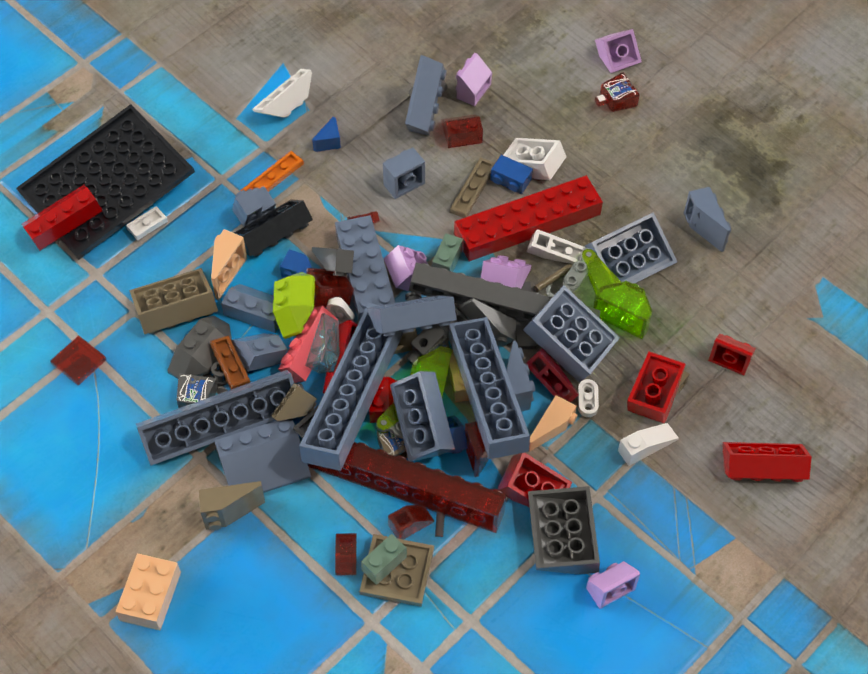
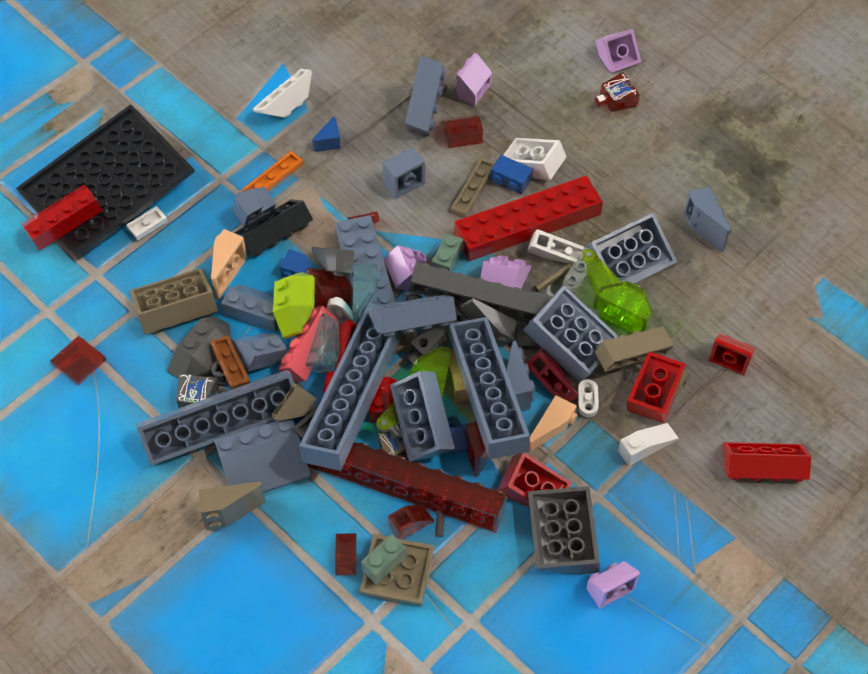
(148, 592): light nougat brick -> none
(364, 287): none -> clear light blue slope
(633, 348): none -> dark tan brick

